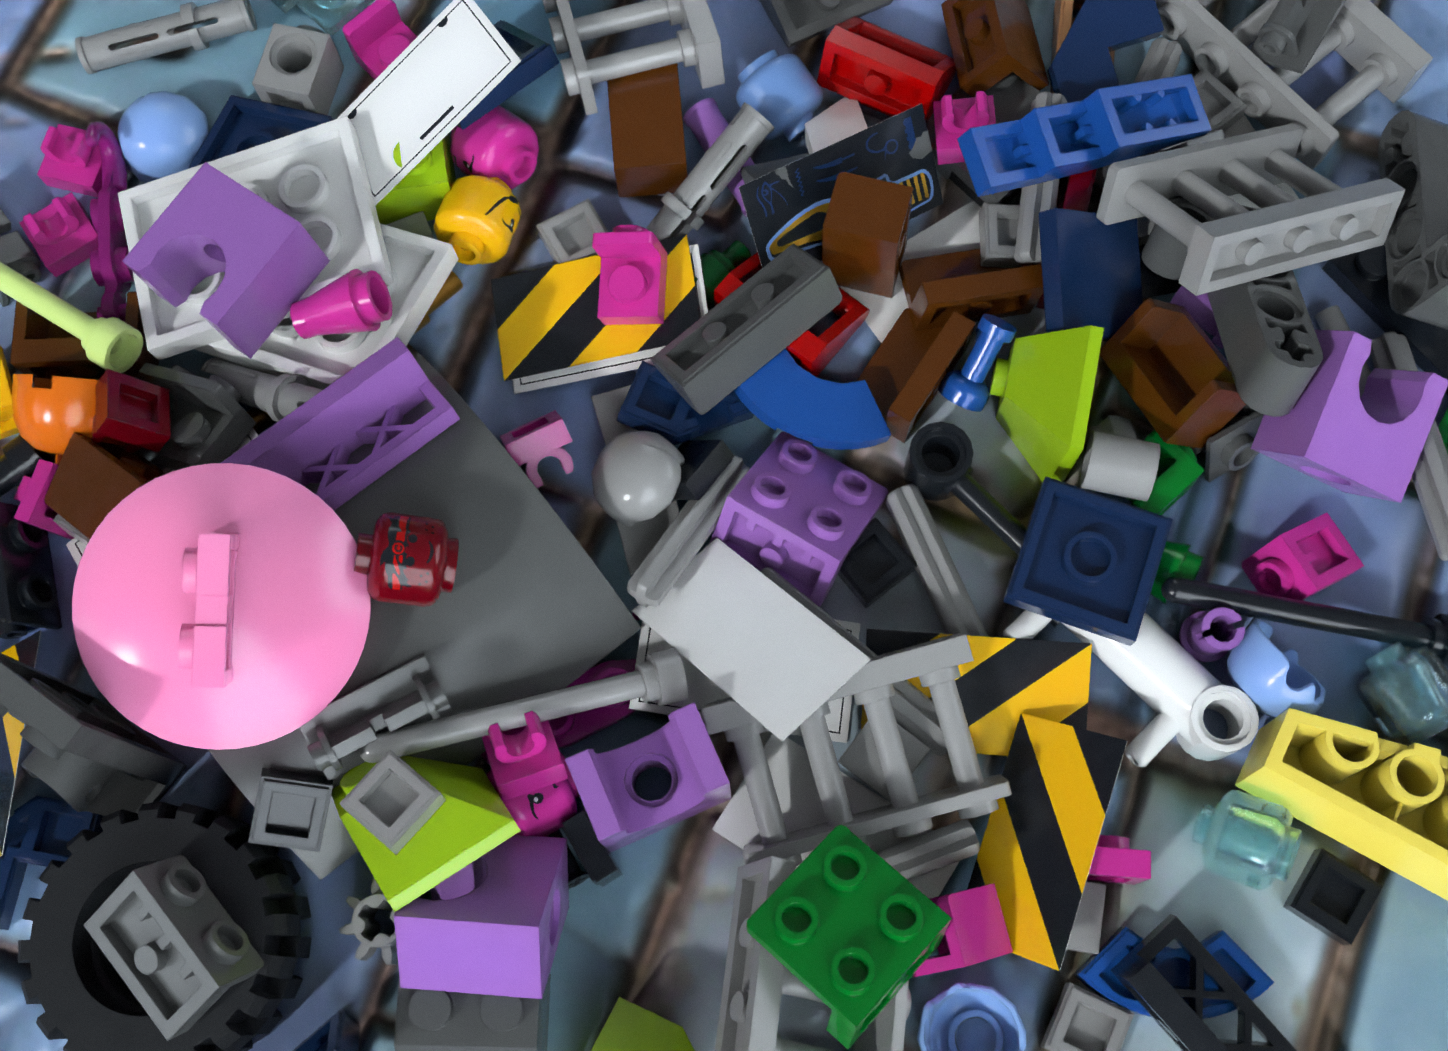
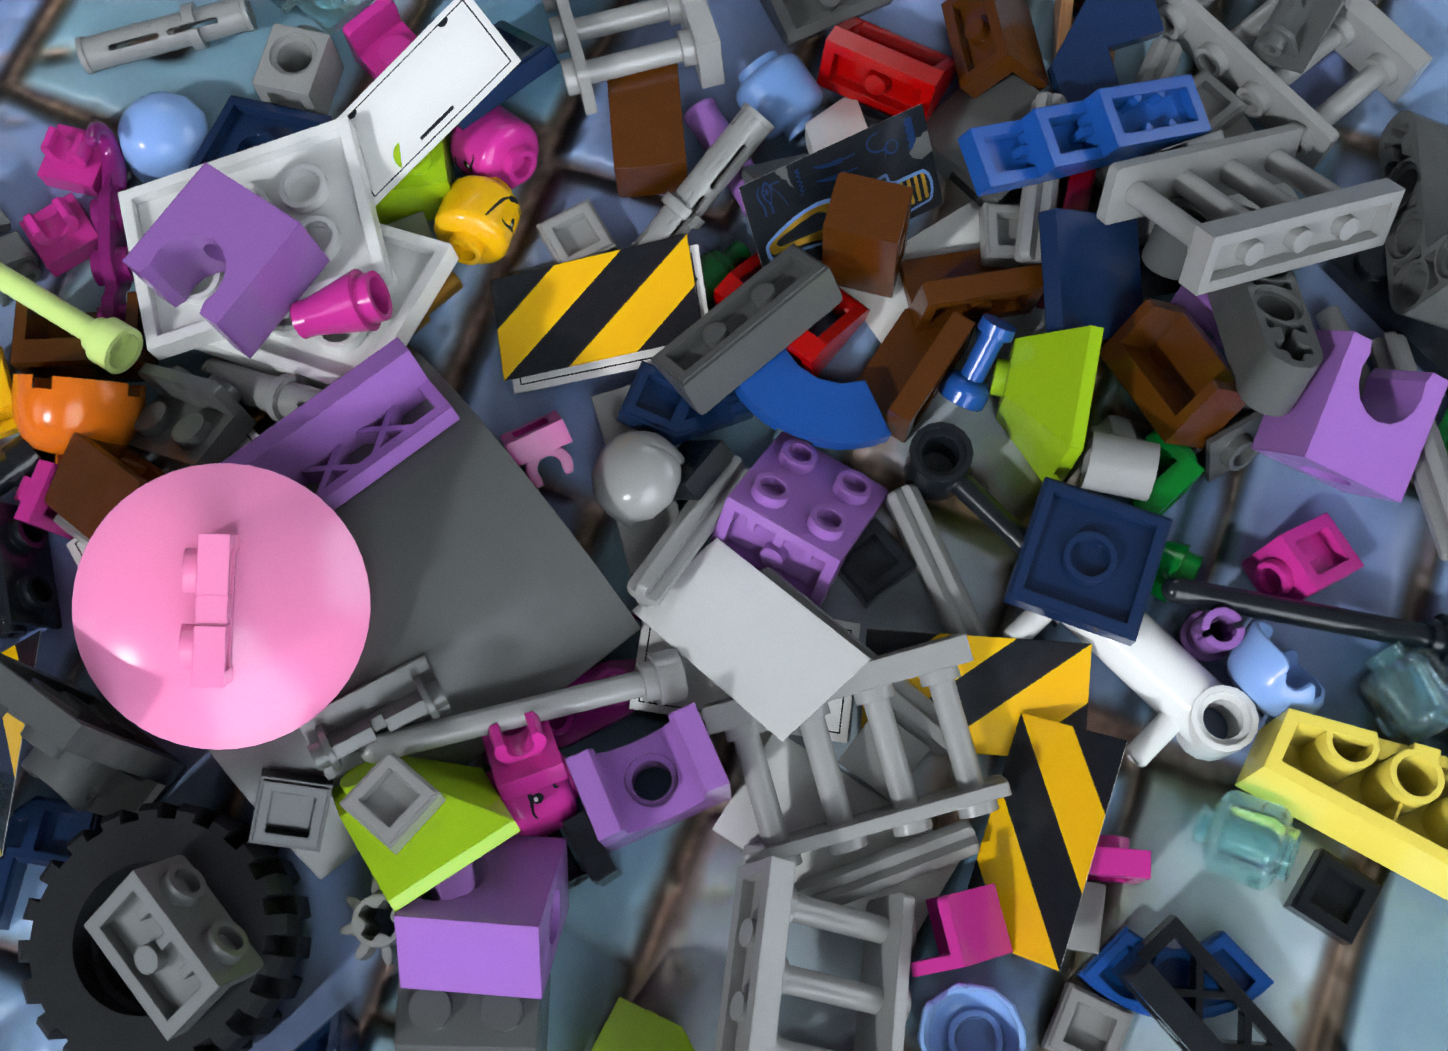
(131, 412): dark red tile -> none
(407, 559): dark red head -> none
(631, 276): dark pink bracket -> none
(849, 930): green bracket -> none
(954, 118): dark pink tile -> none

